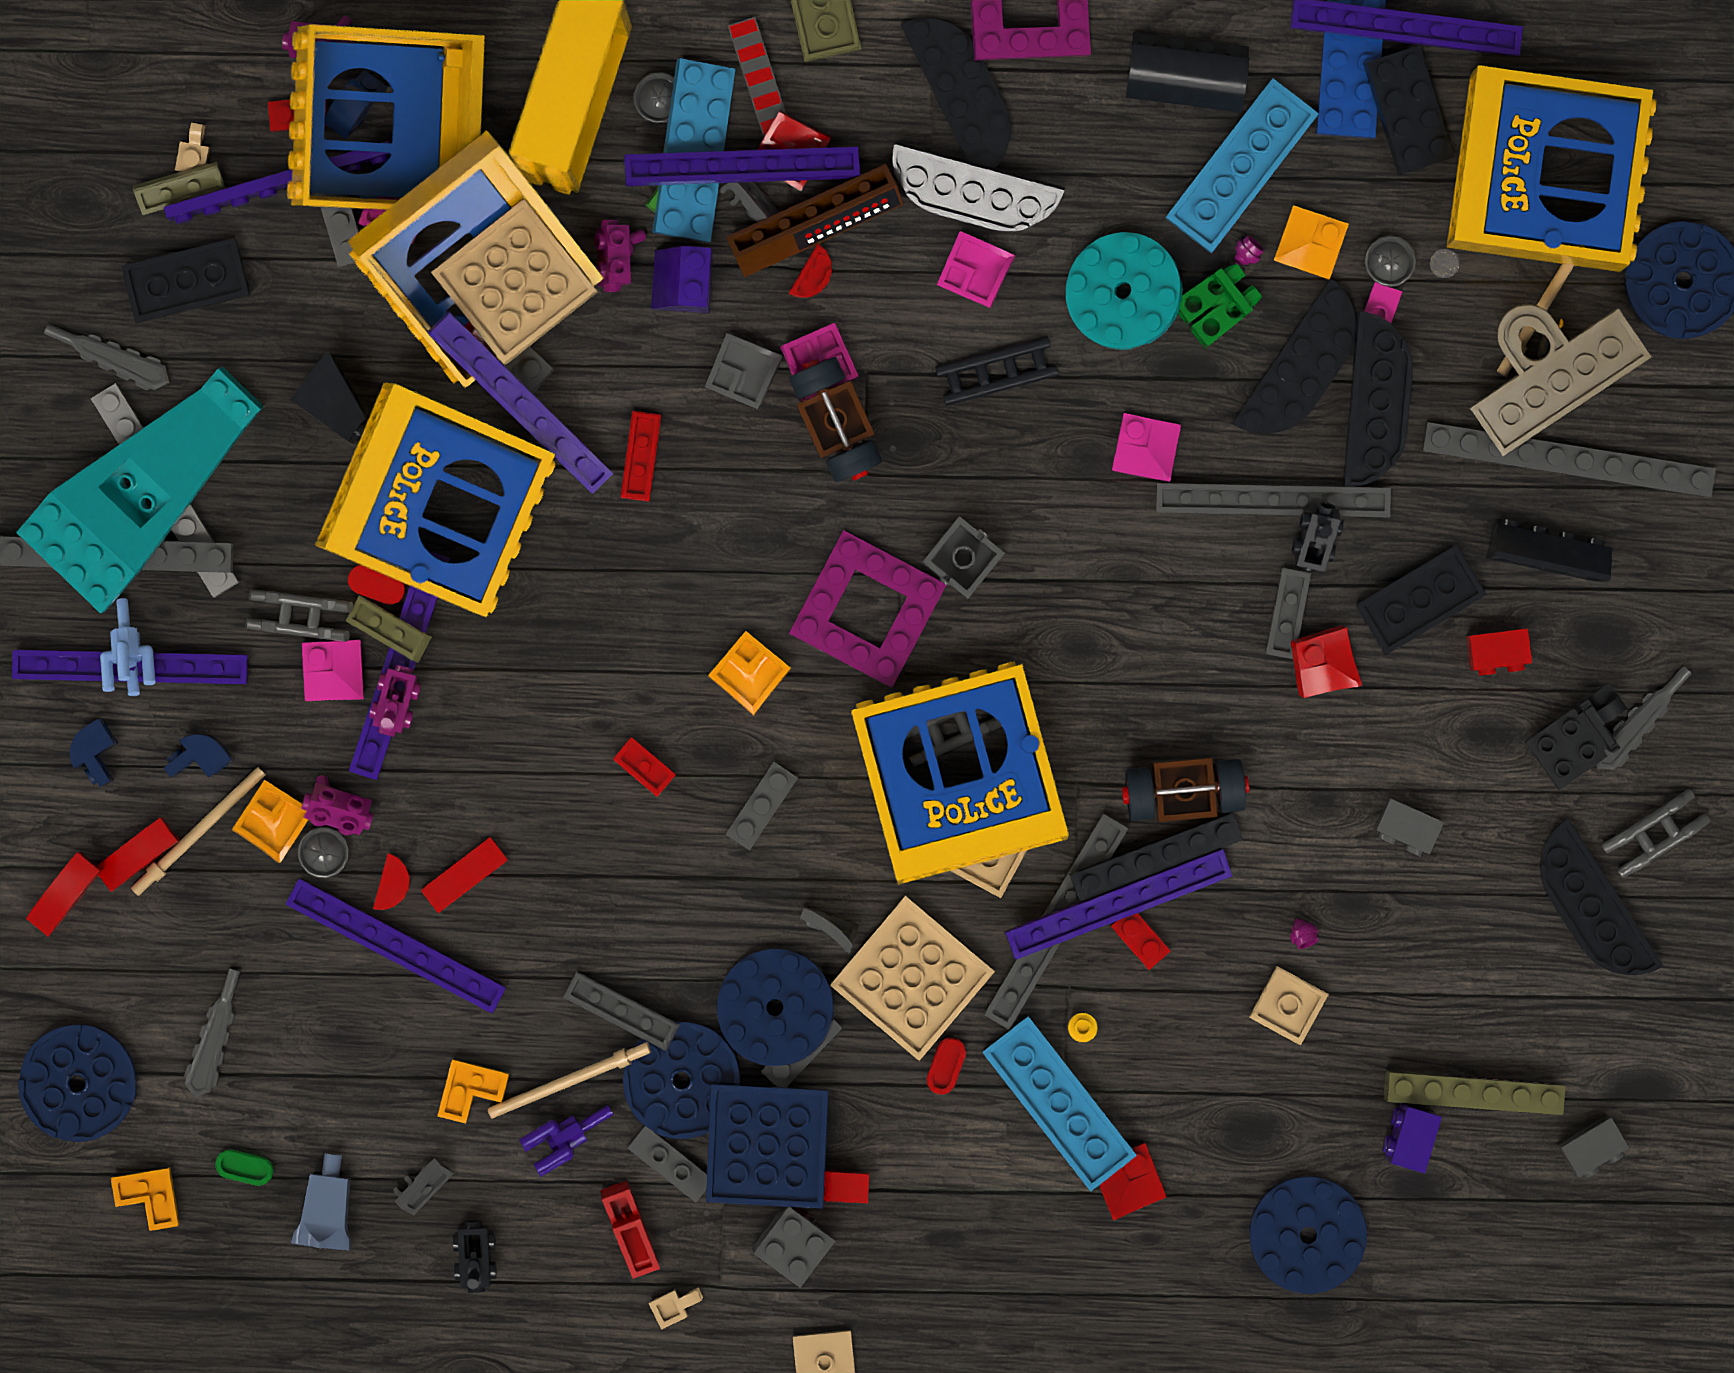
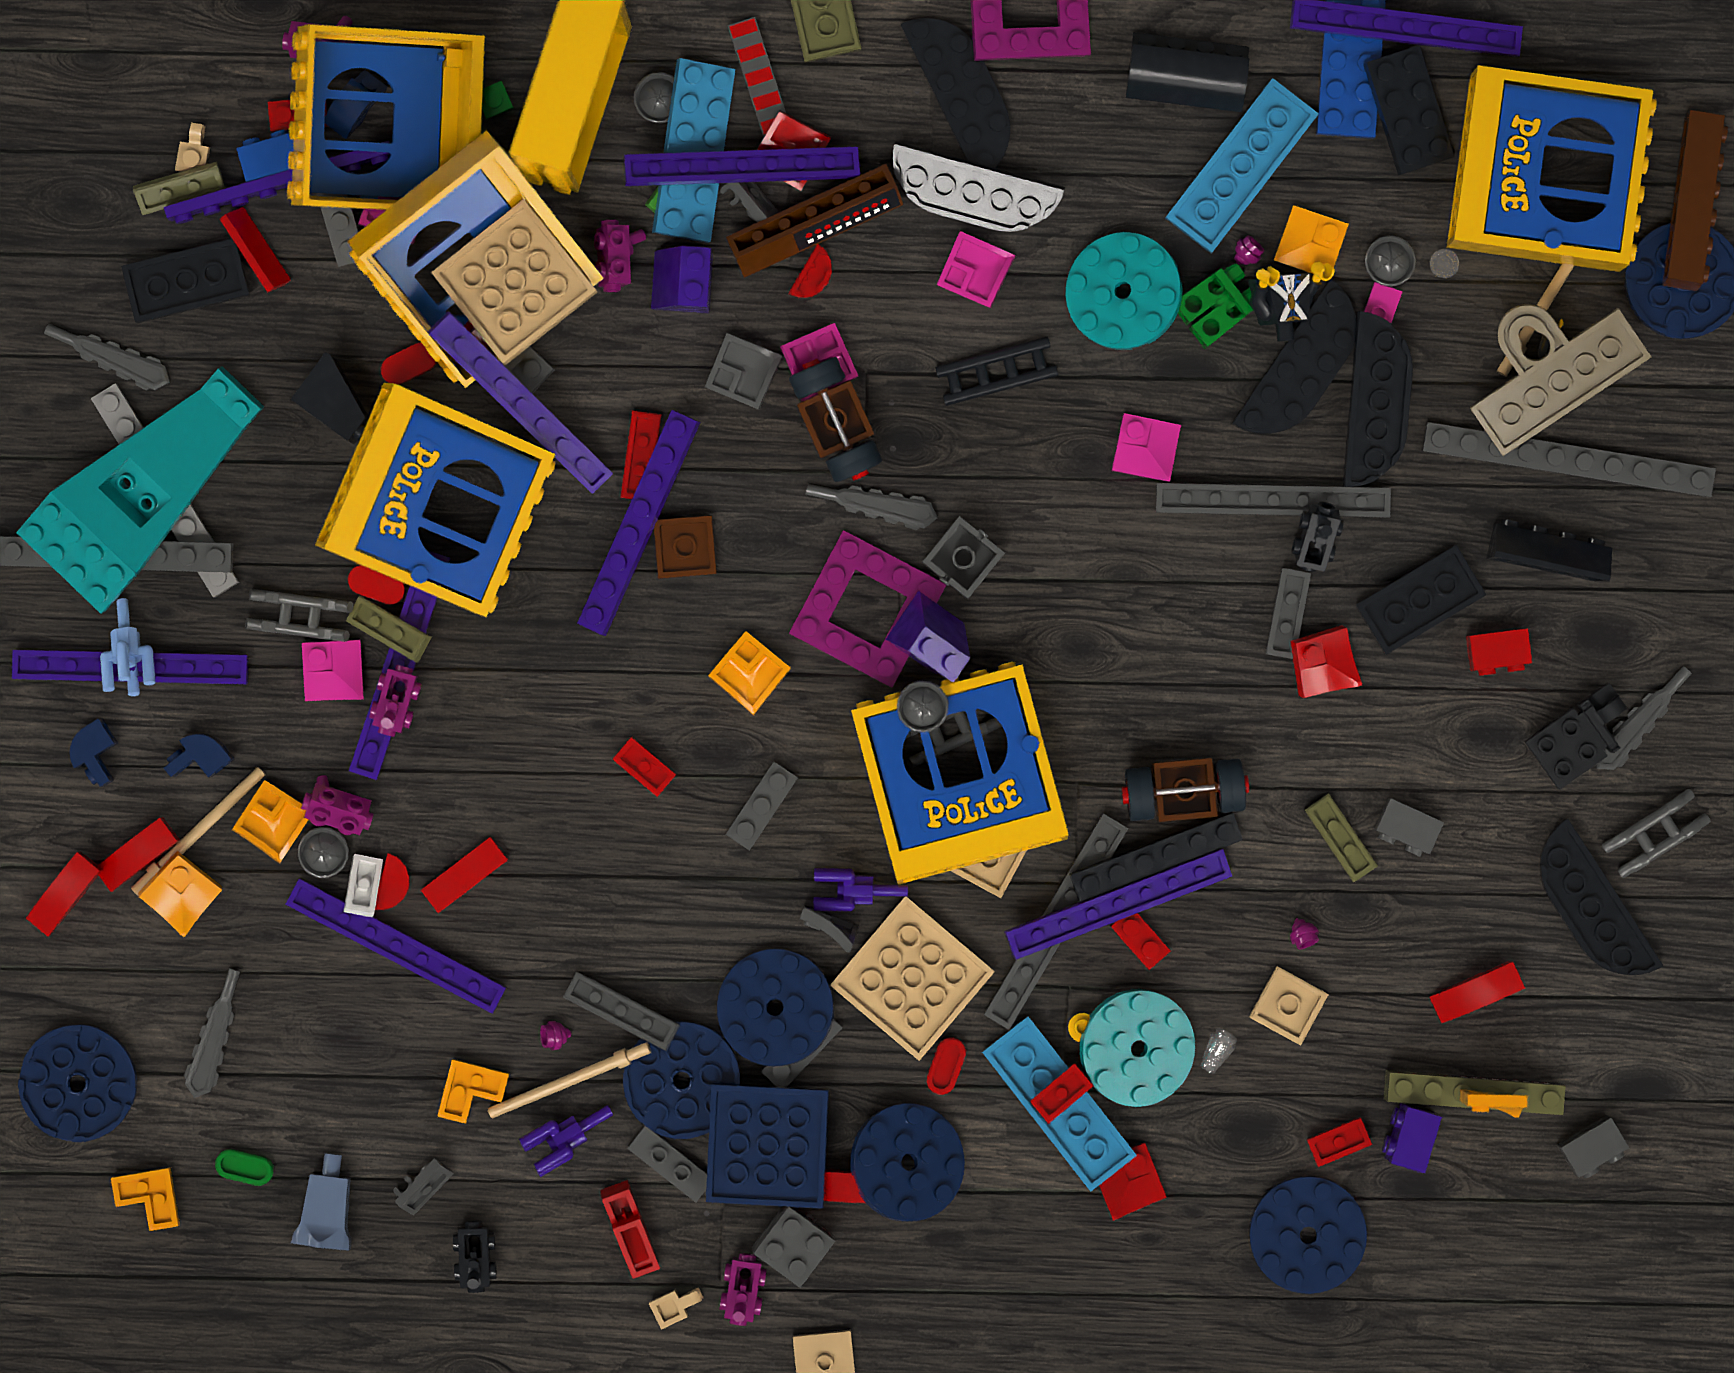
(180, 892): none -> light orange plate
(255, 249): none -> red tile
(266, 156): none -> blue brick
(363, 885): none -> white plate
(407, 364): none -> red tile
(495, 100): none -> green plate
(554, 1035): none -> magenta plate
(638, 522): none -> dark purple plate
(685, 547): none -> reddish brown plate
(742, 1300): none -> magenta brick
(852, 889): none -> dark purple plant
(879, 1168): none -> dark blue plate
(894, 508): none -> dark grey sword
(922, 706): none -> dark grey hat
(932, 637): none -> dark purple slope
(1061, 1093): none -> red plate
(1166, 1052): none -> teal plate
(1218, 1049): none -> clear cone
(1286, 297): none -> torso
(1339, 1141): none -> red plate
(1340, 837): none -> olive tile
(1477, 992): none -> red slope
(1484, 1100): none -> light orange plate
(1694, 200): none -> reddish brown brick

